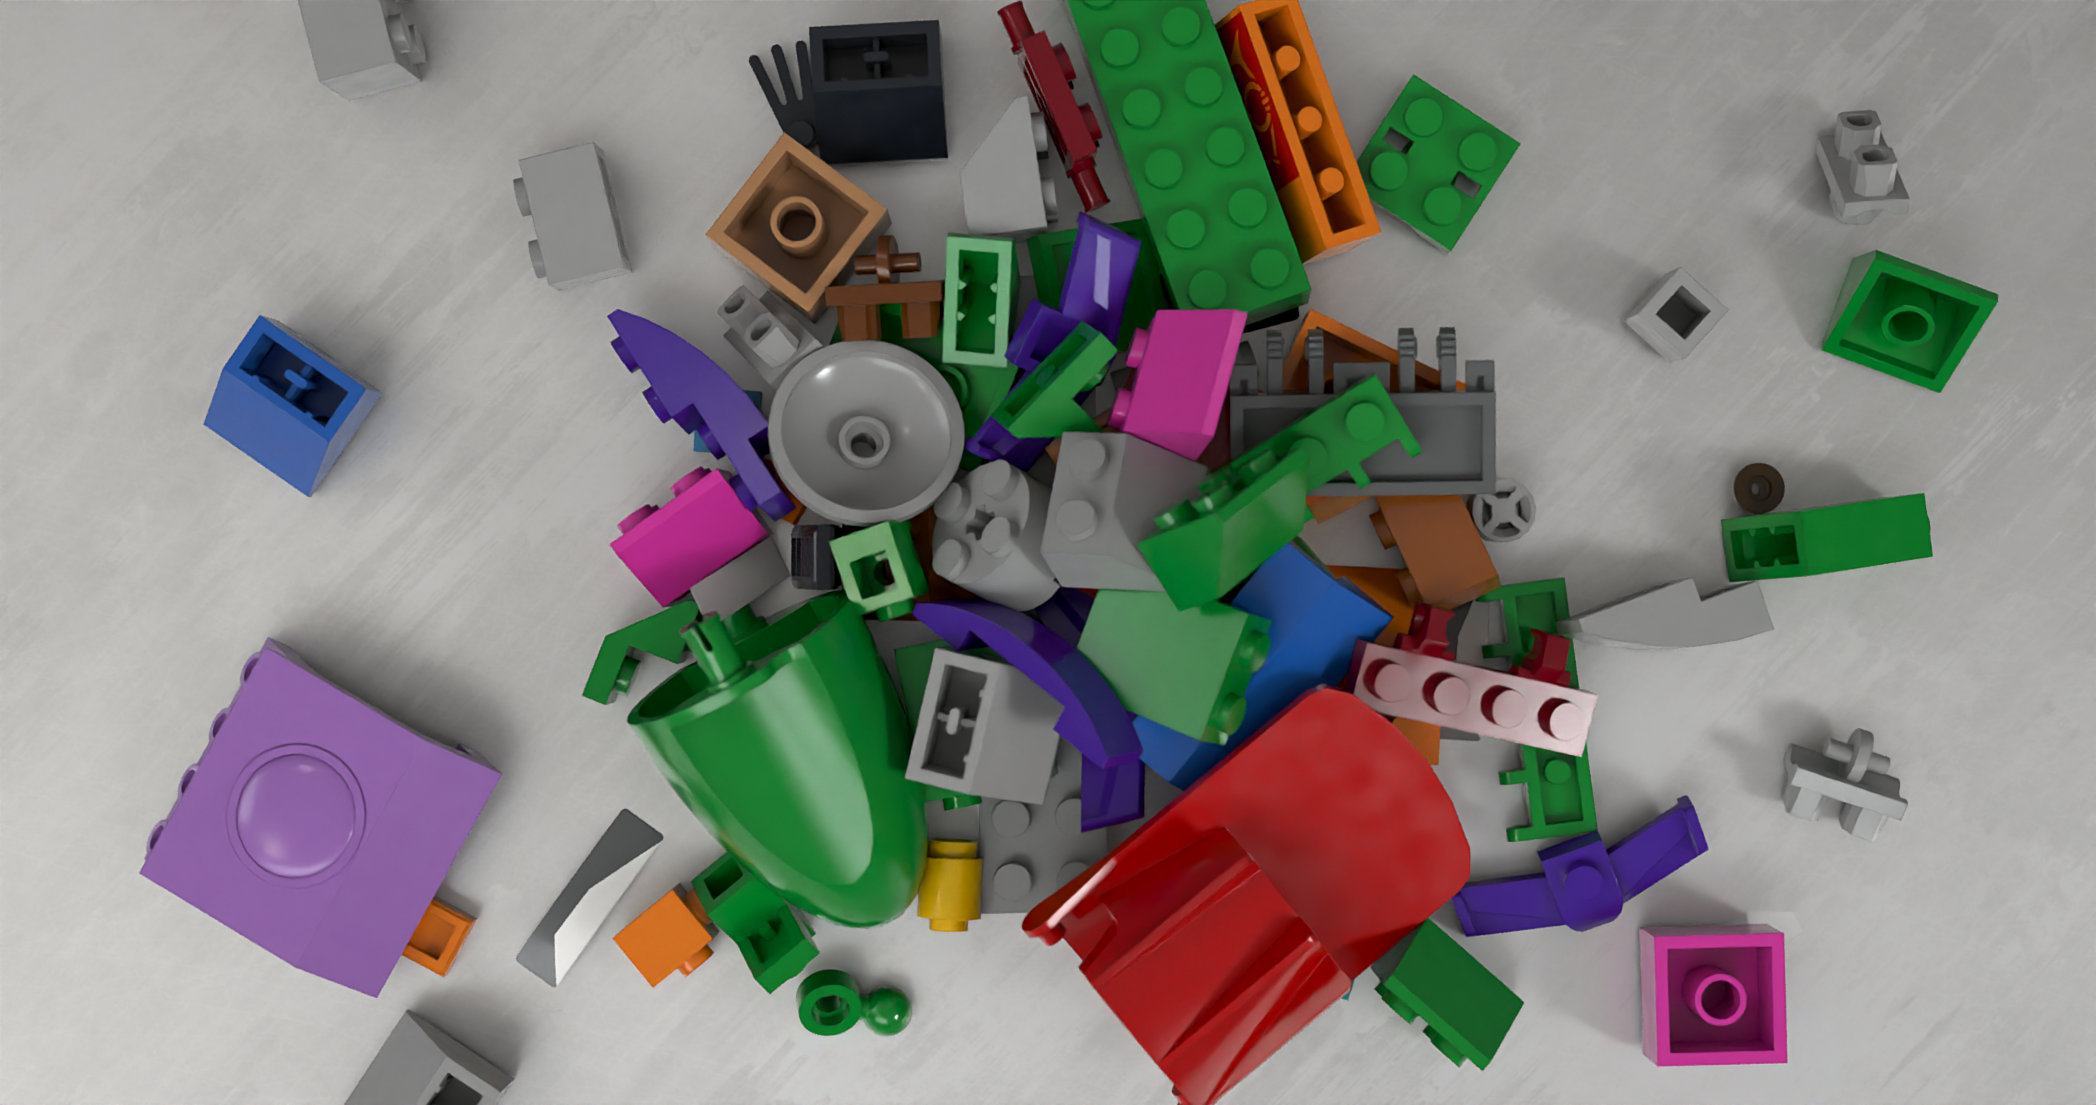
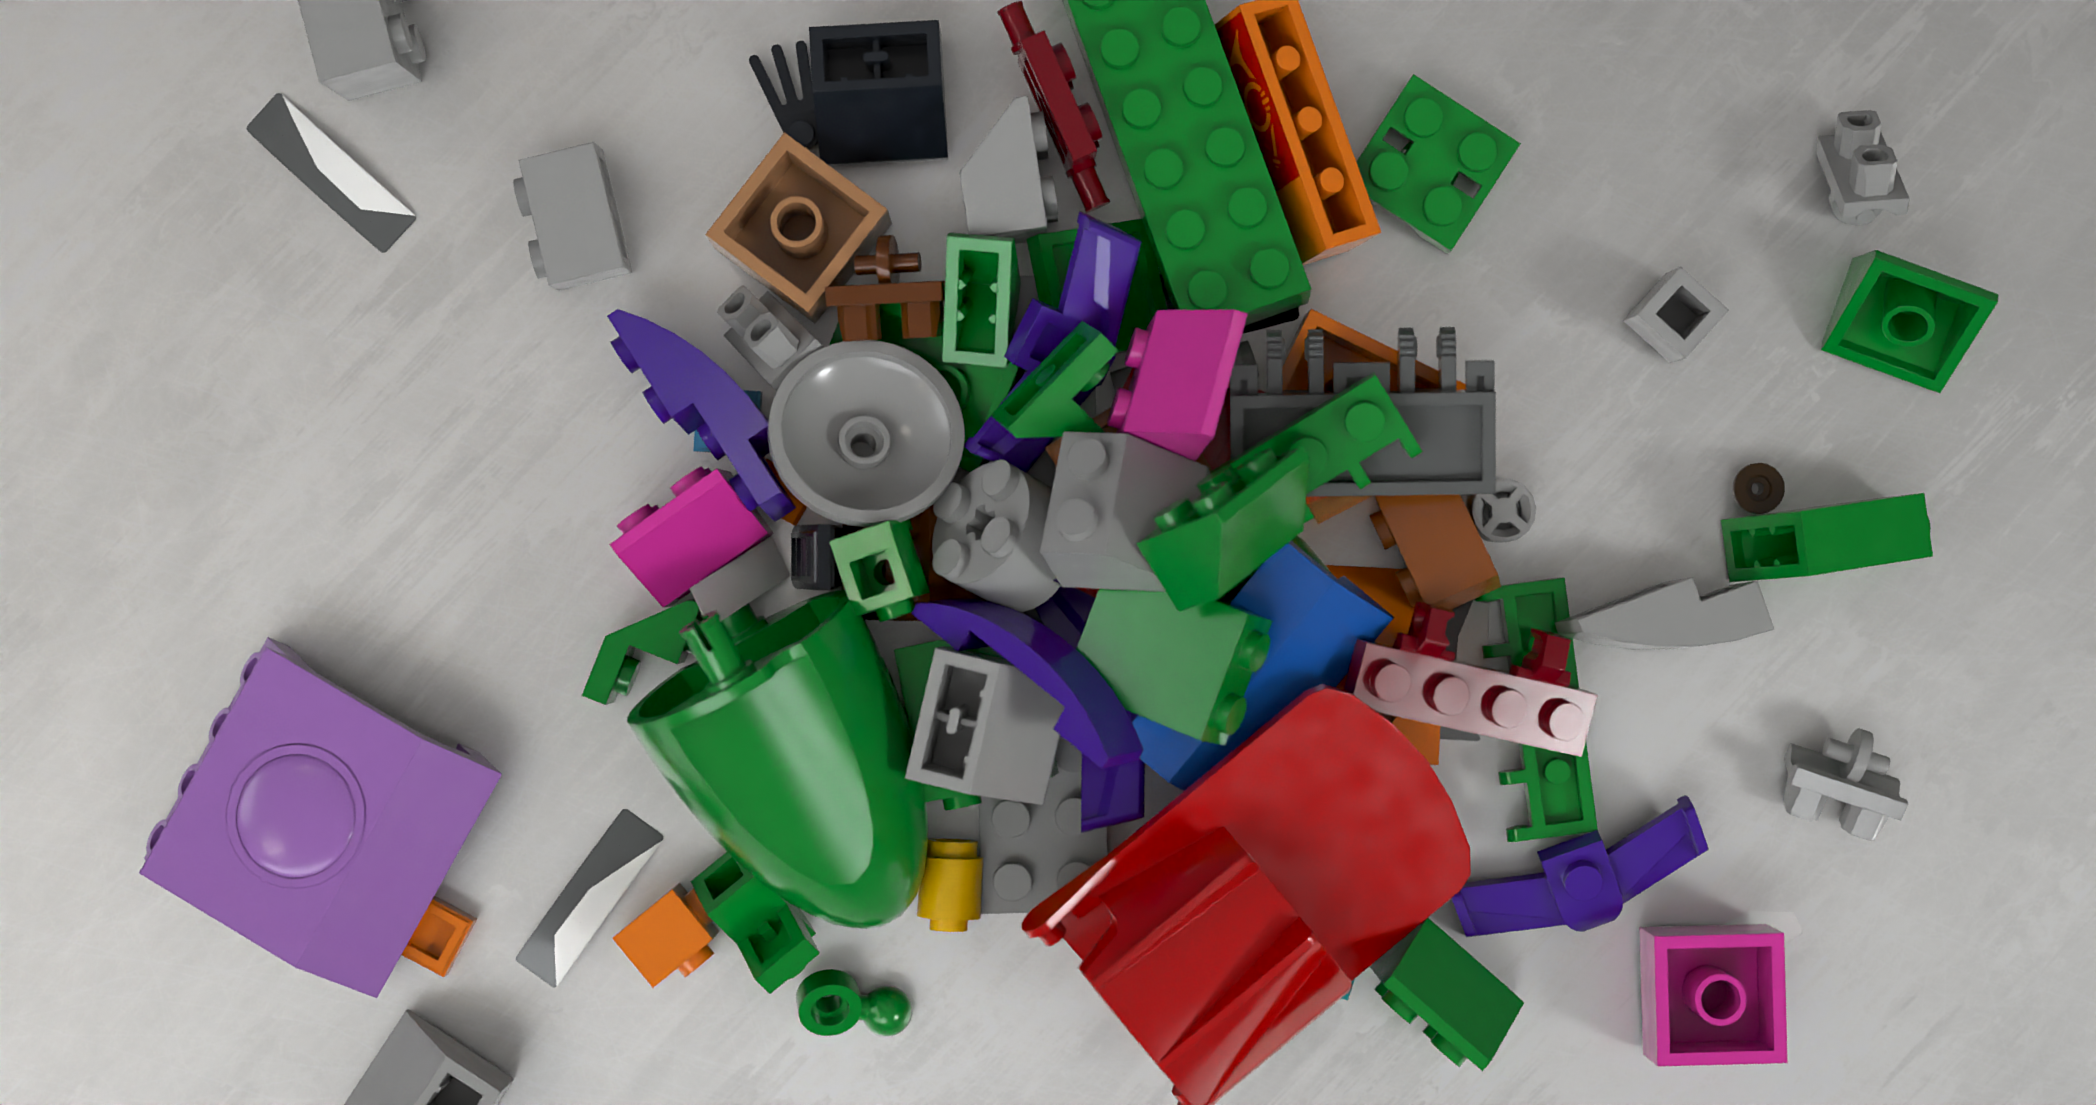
(288, 404): blue slope -> none
(330, 173): none -> dark grey sticker

